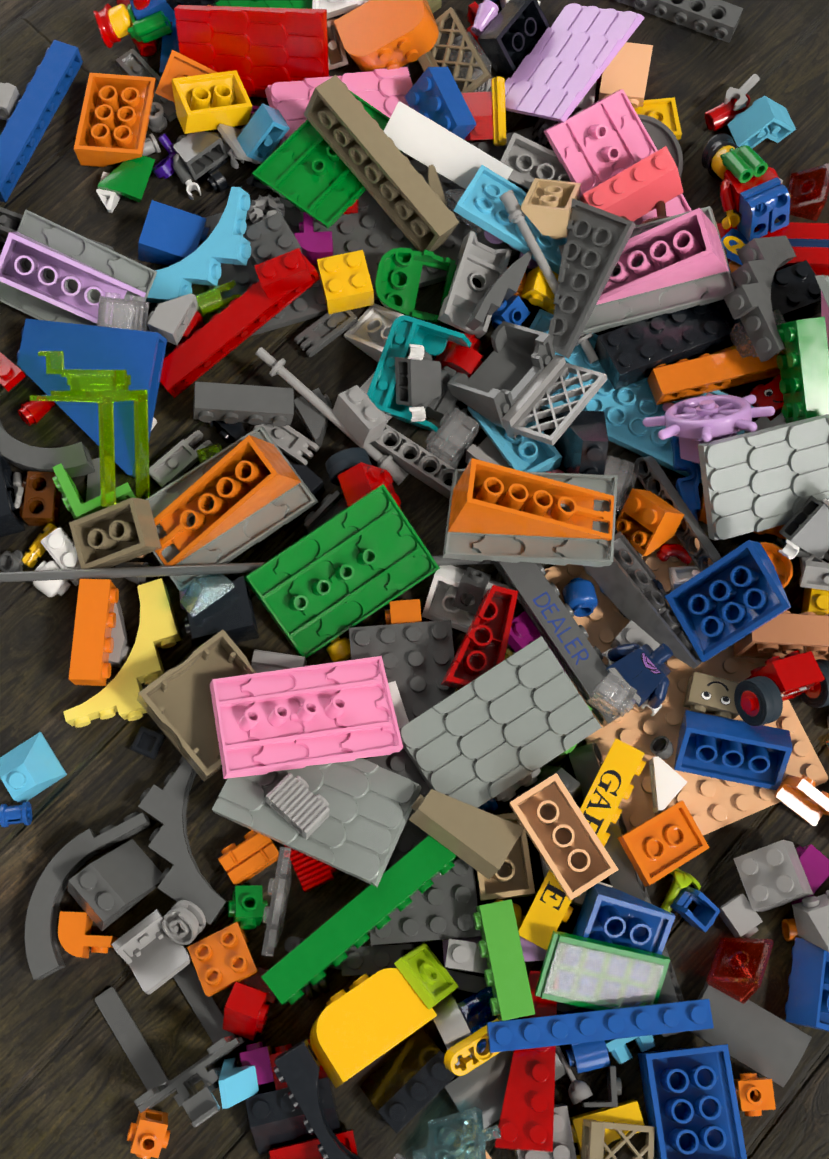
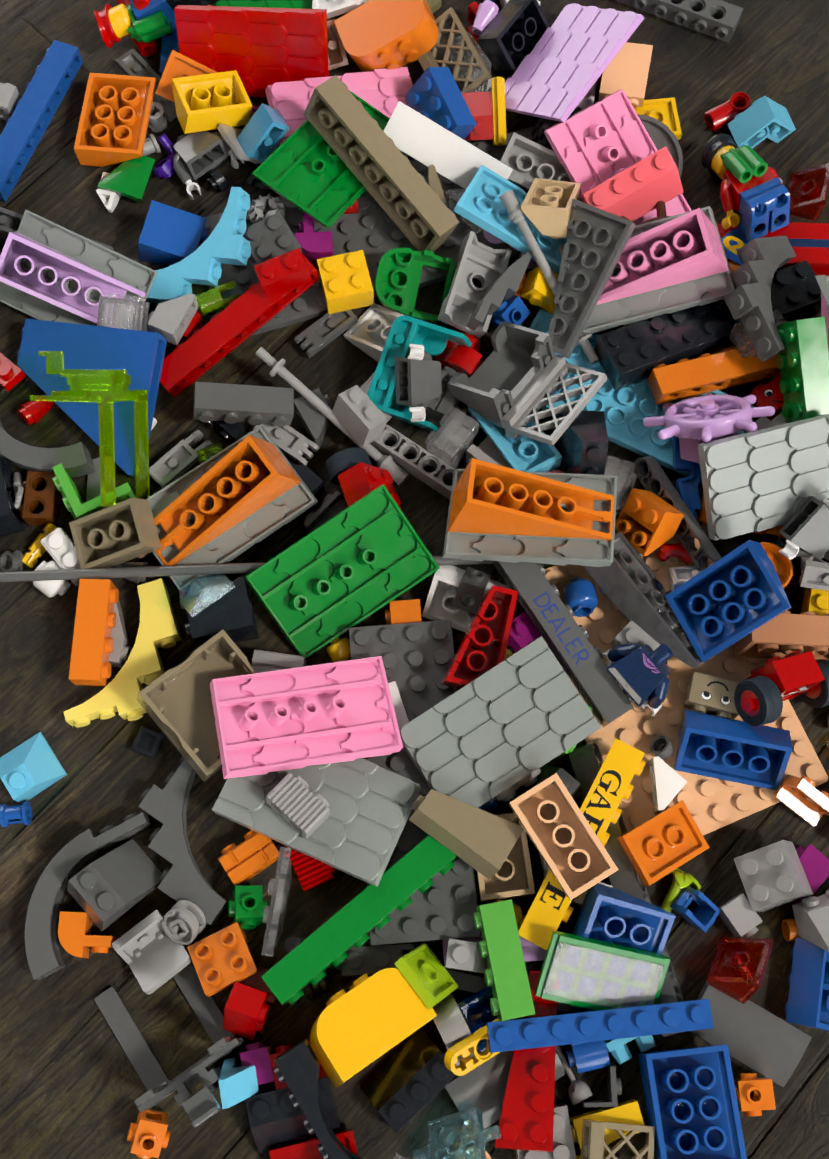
(612, 696): clear brick -> none
(740, 93): light grey bar -> none

